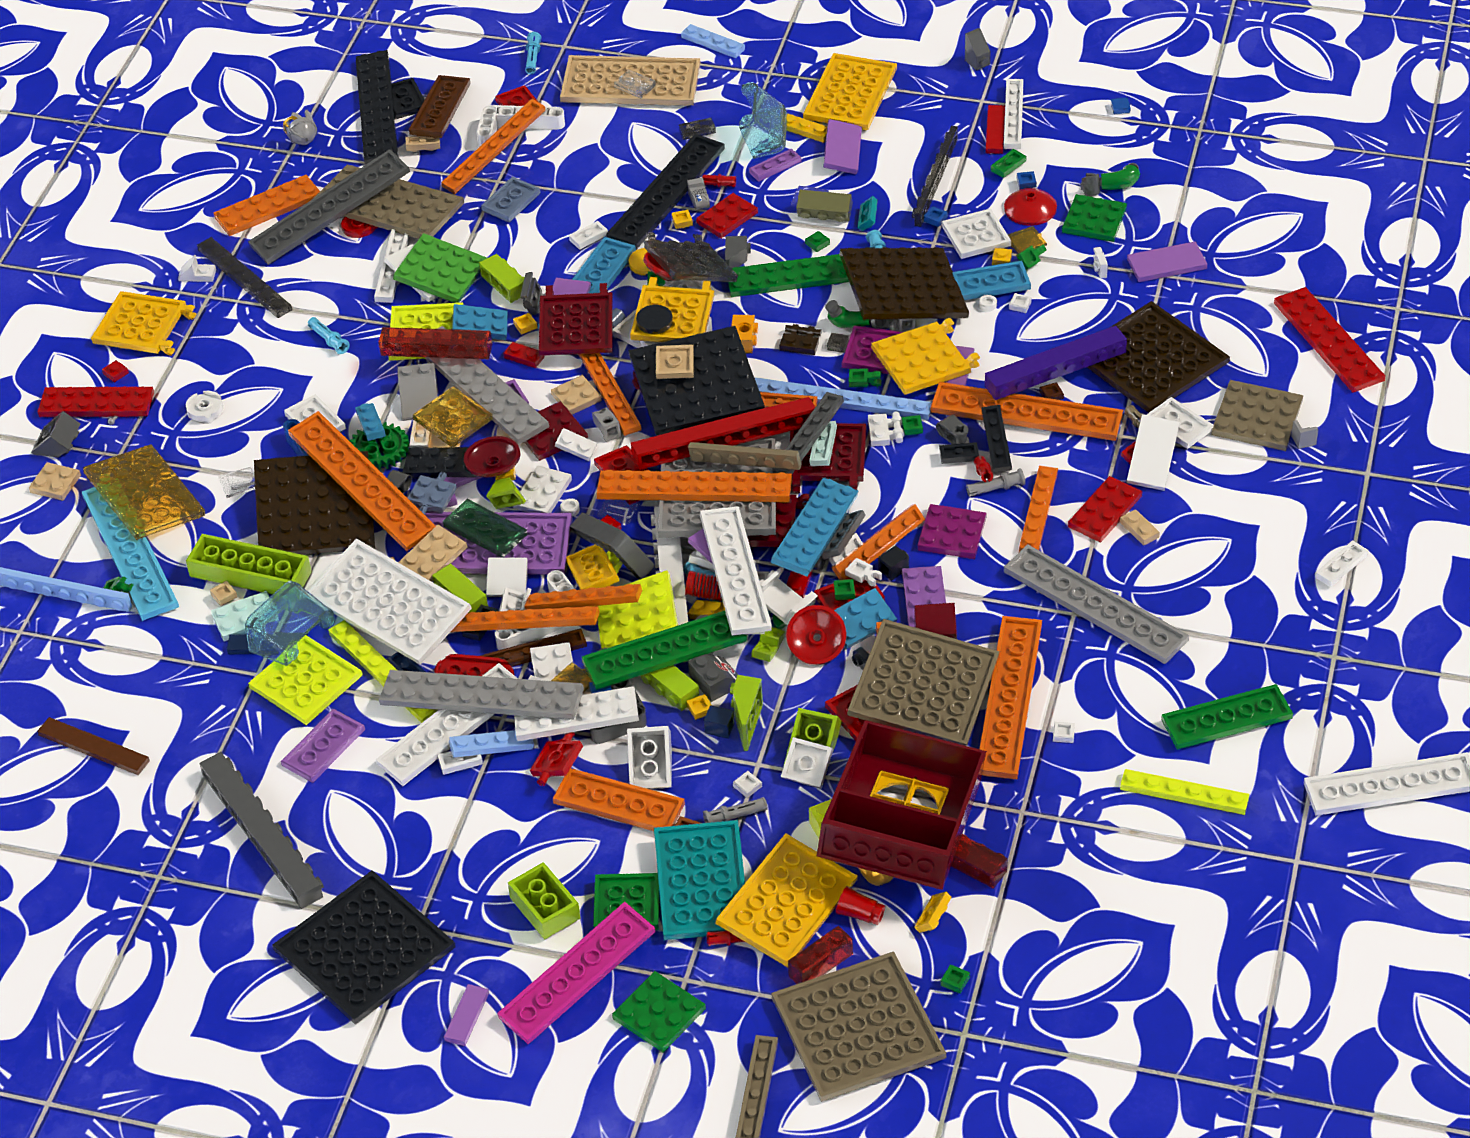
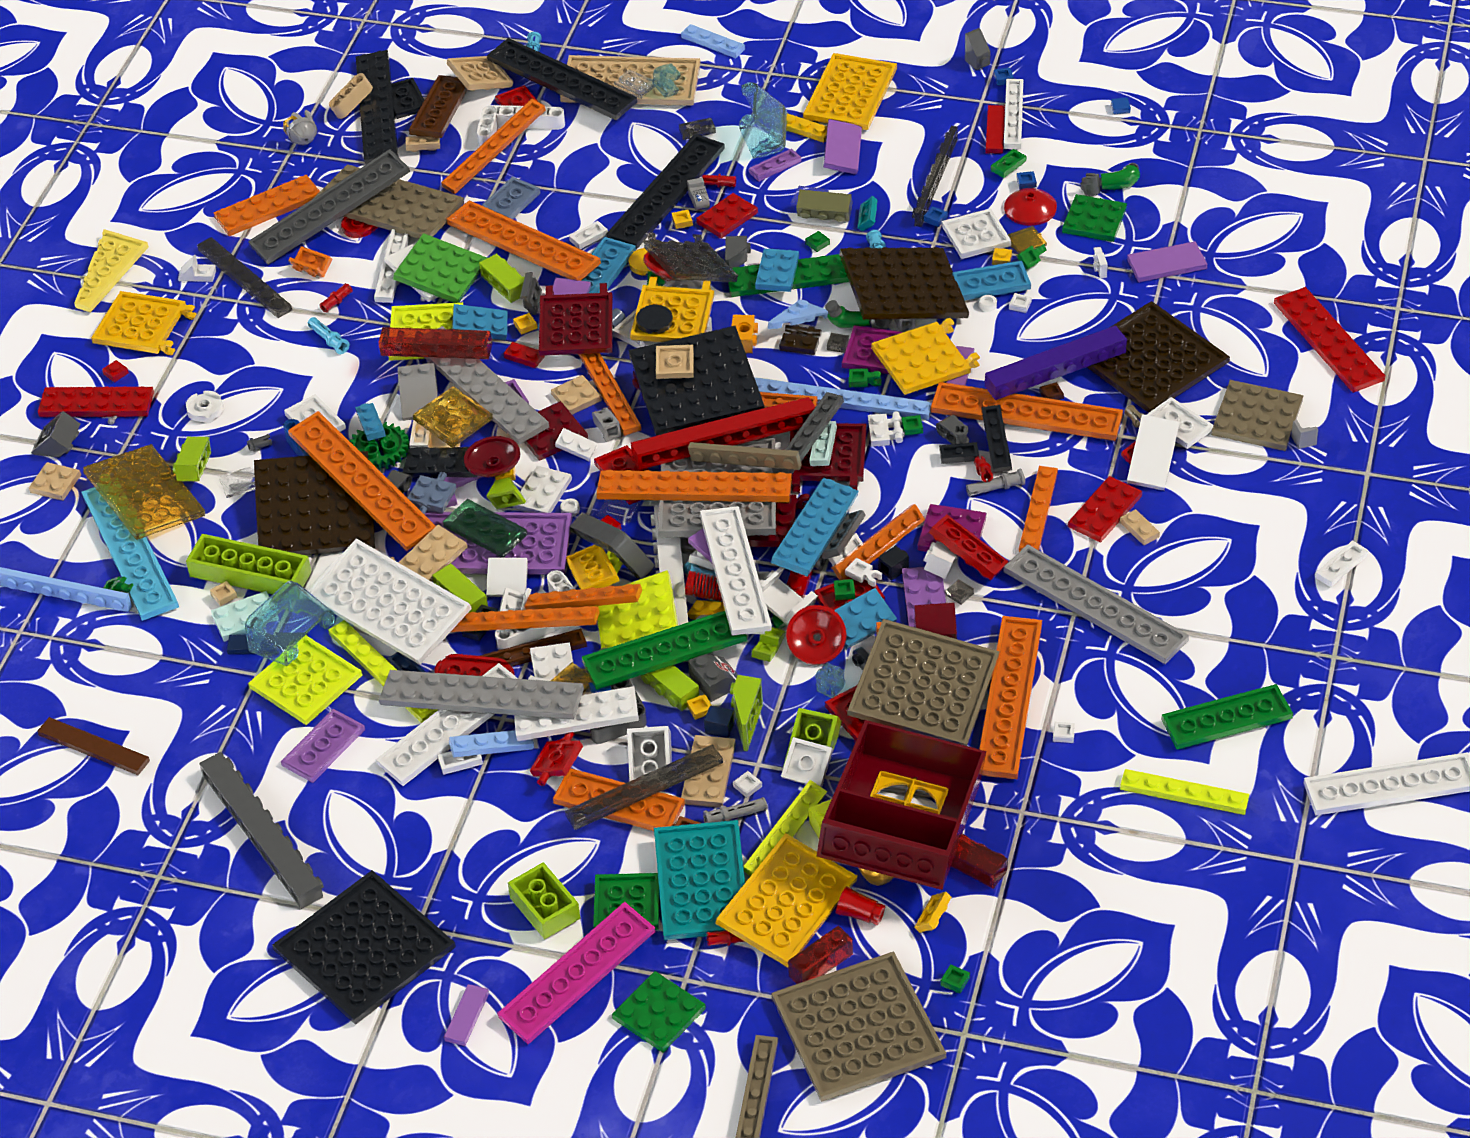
(108, 265): none -> light yellow wing
(192, 459): none -> lime brick
(260, 442): none -> dark grey pin
(311, 262): none -> orange bracket
(335, 297): none -> red pin
(350, 95): none -> tan beam
(479, 73): none -> tan plate
(523, 241): none -> orange plate
(562, 79): none -> black plate
(643, 787): none -> clear smoke plate
(663, 79): none -> clear light blue plate
(710, 786): none -> tan plate
(777, 270): none -> dark azure plate
(789, 823): none -> neon yellow plate
(797, 313): none -> light blue wing
(830, 680): none -> clear light blue brick
(939, 559): none -> white brick
(959, 592): none -> clear smoke plate
(968, 547): none -> red plate
(1002, 74): none -> blue plate

